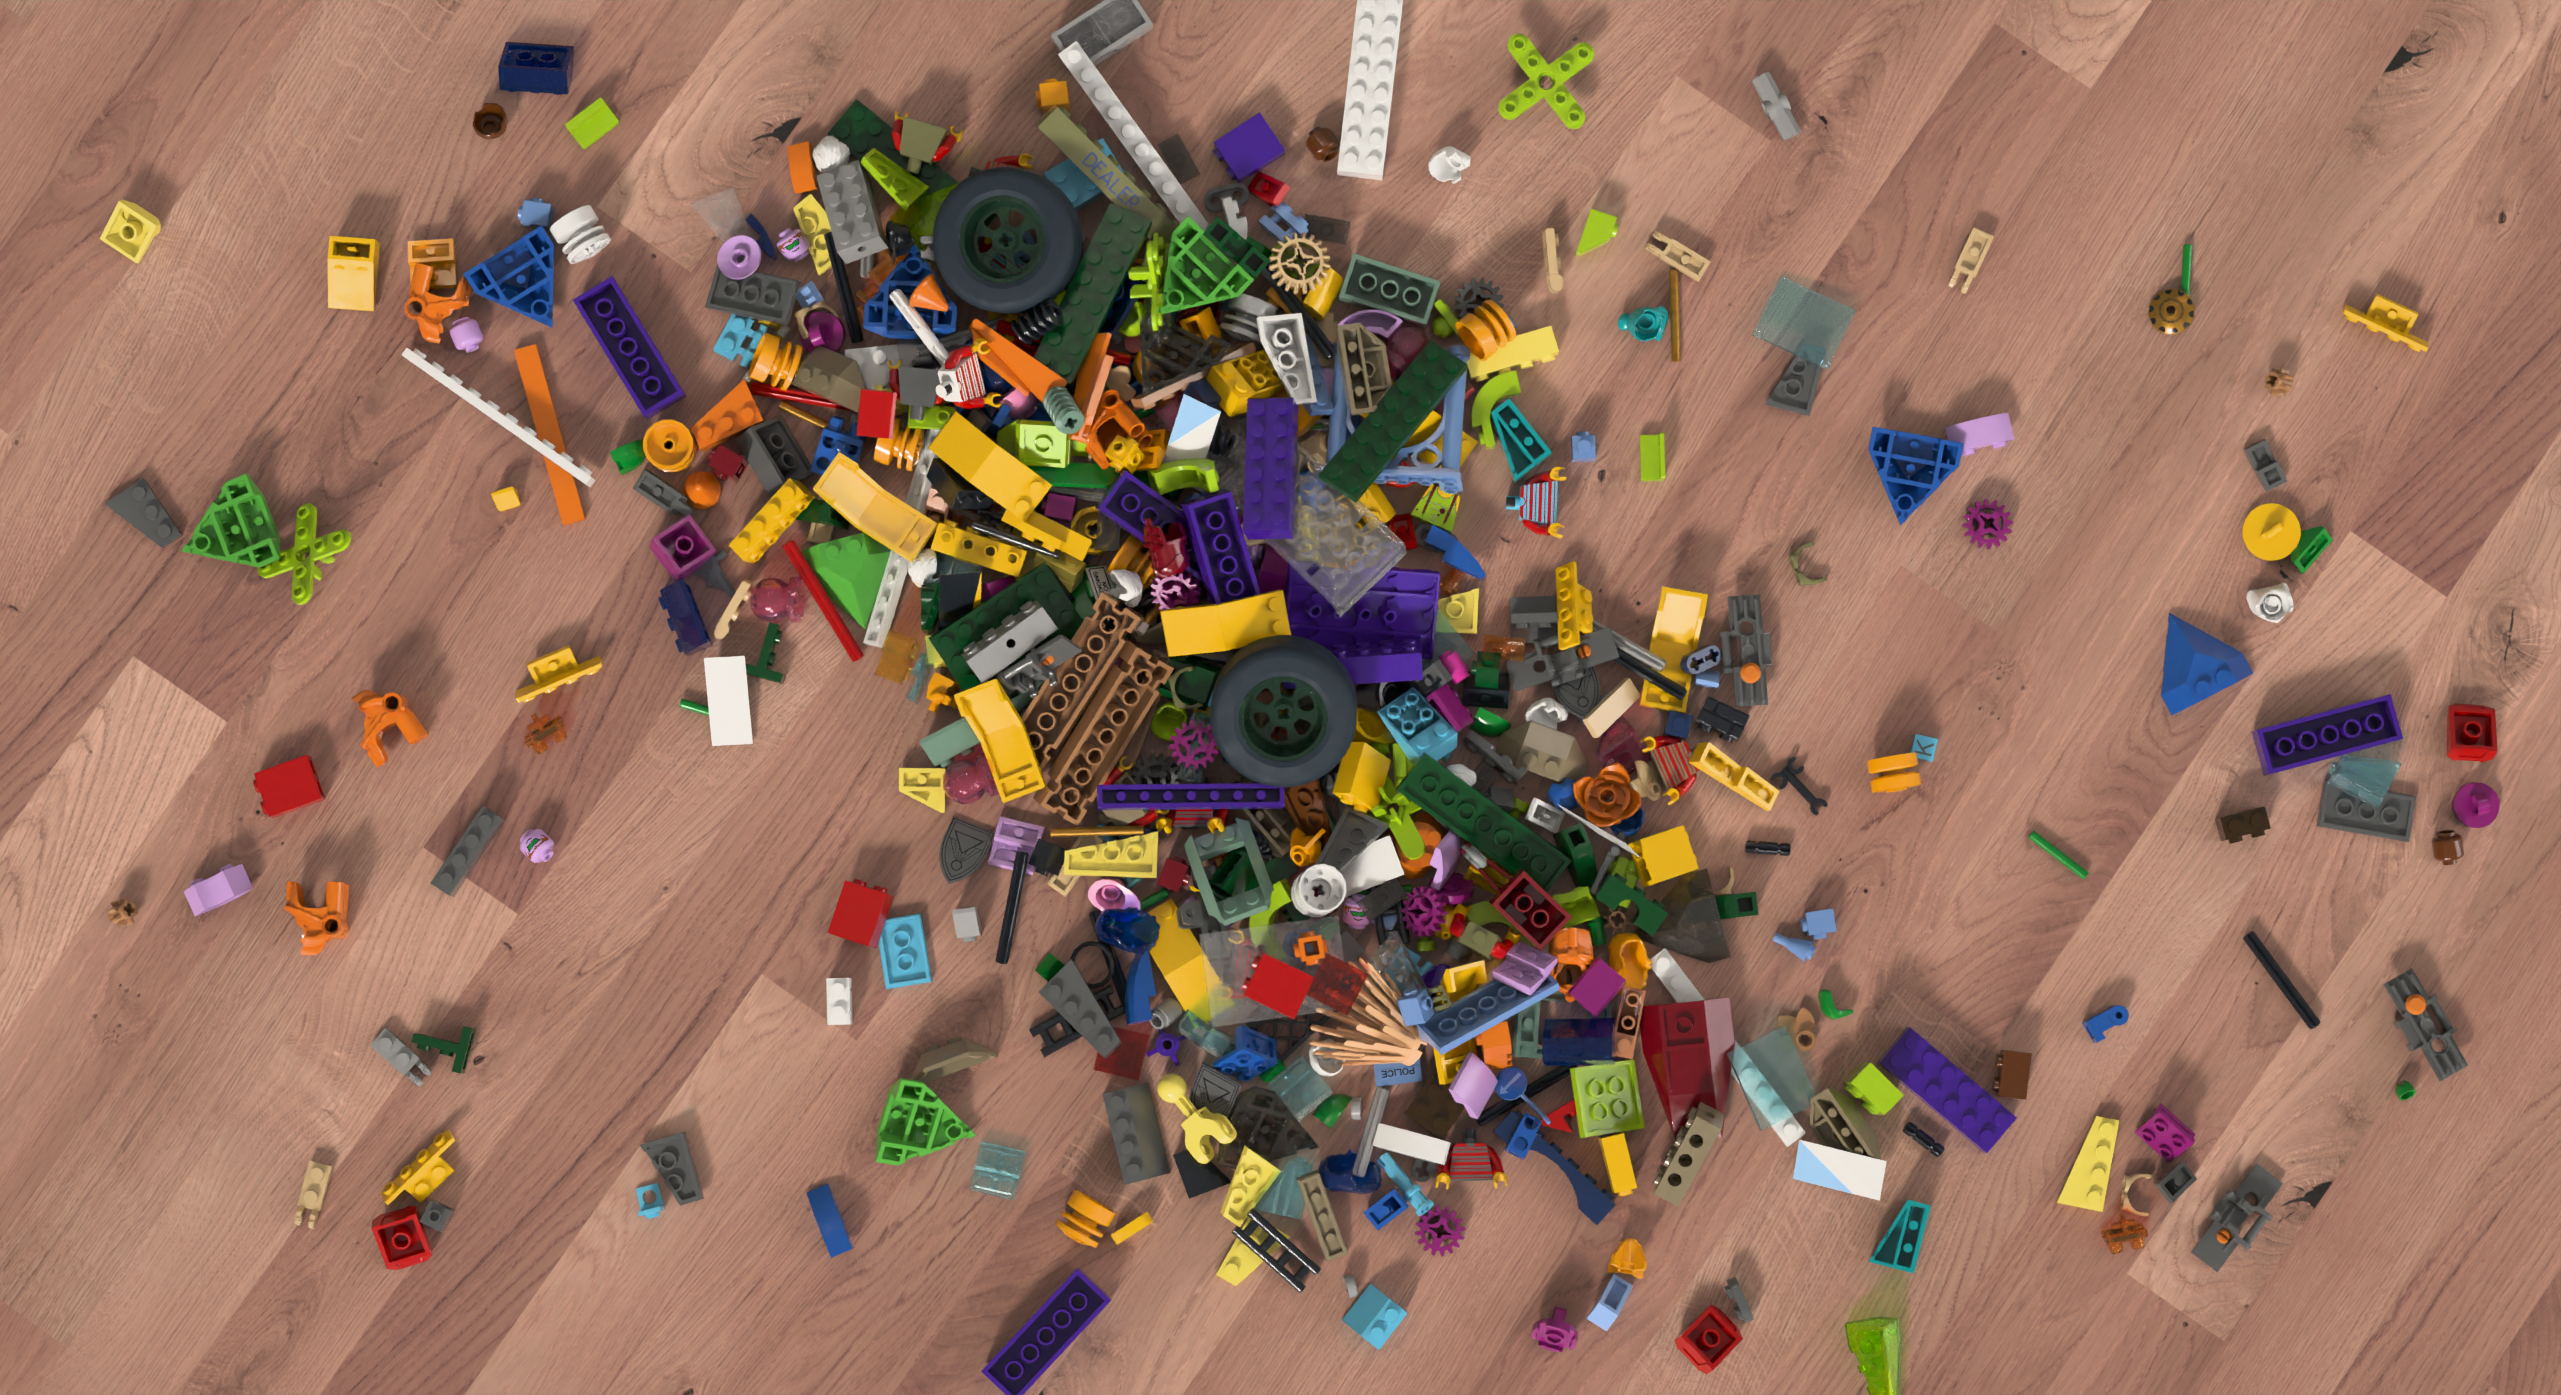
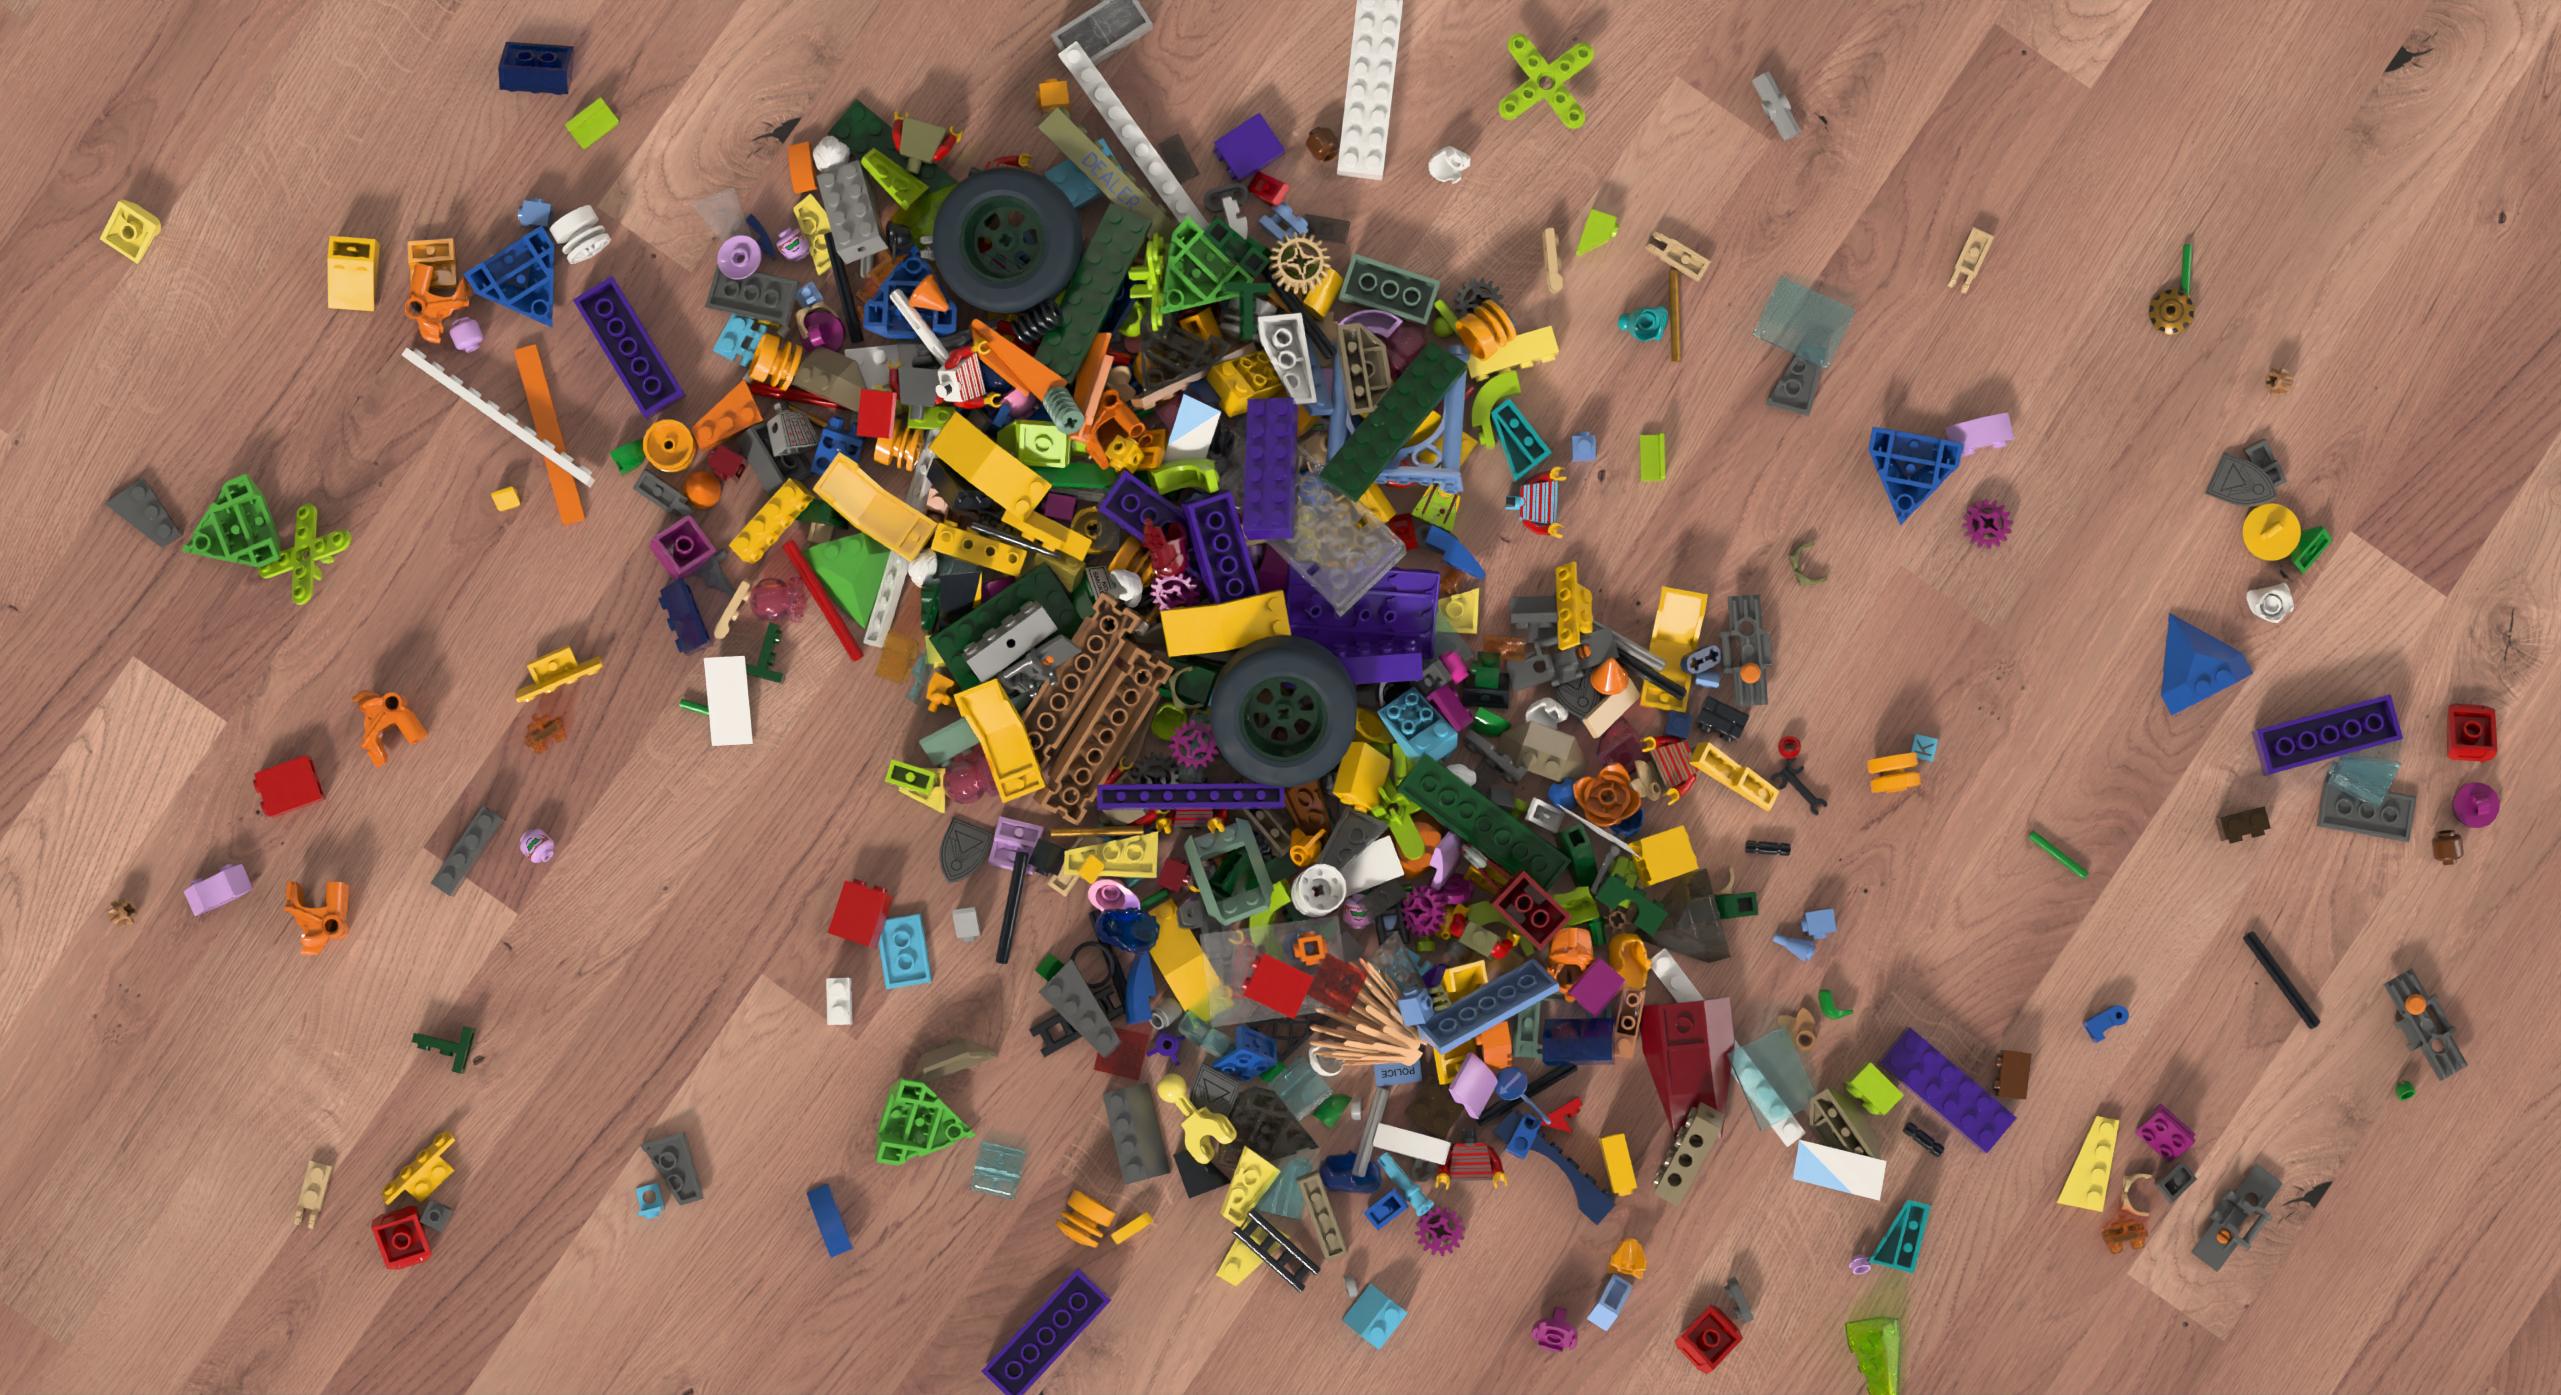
(399, 1055): light grey hinge -> none
(490, 121): reddish brown hair -> none
(790, 432): none -> light grey torso
(911, 777): none -> lime brick
(1091, 869): none -> yellow slope
(1247, 304): none -> dark green bracket
(1525, 968): lavender slope -> none
(1607, 1098): lime plate -> none
(1609, 677): none -> orange hat
(1789, 740): none -> red plate
(1860, 1264): none -> lavender plate
(2241, 483): none -> dark grey shield
(2389, 318): yellow bracket -> none

